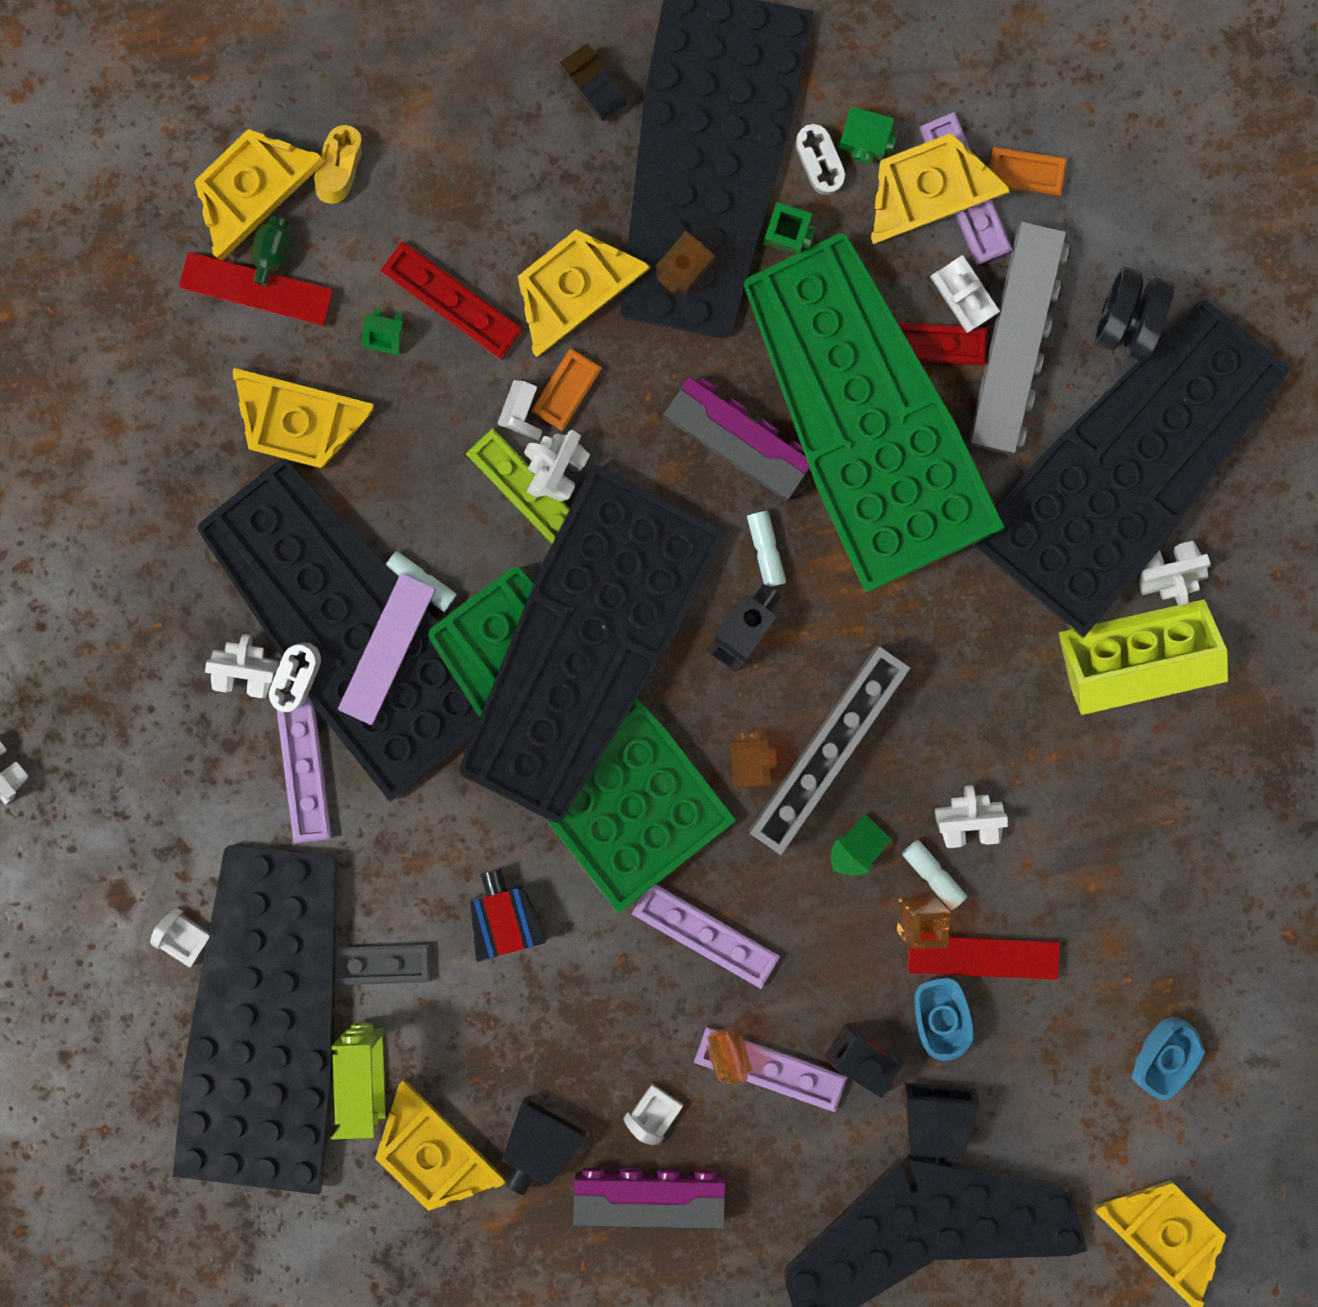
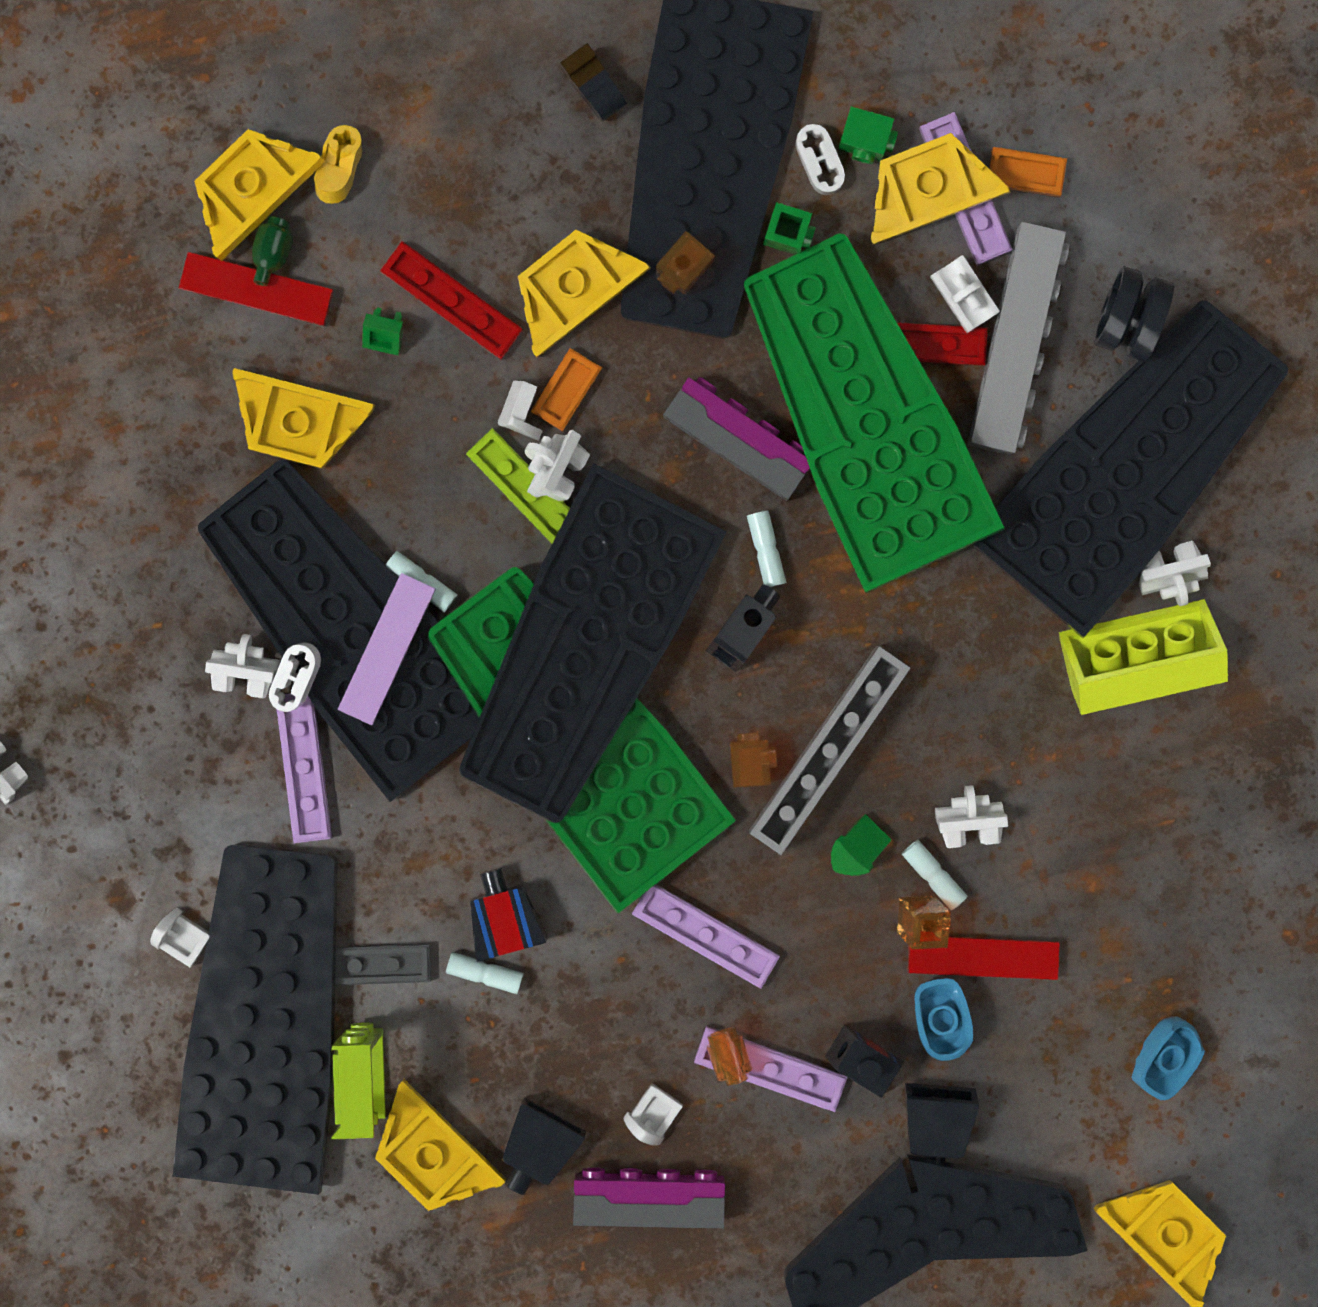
(489, 974): none -> light aqua piece

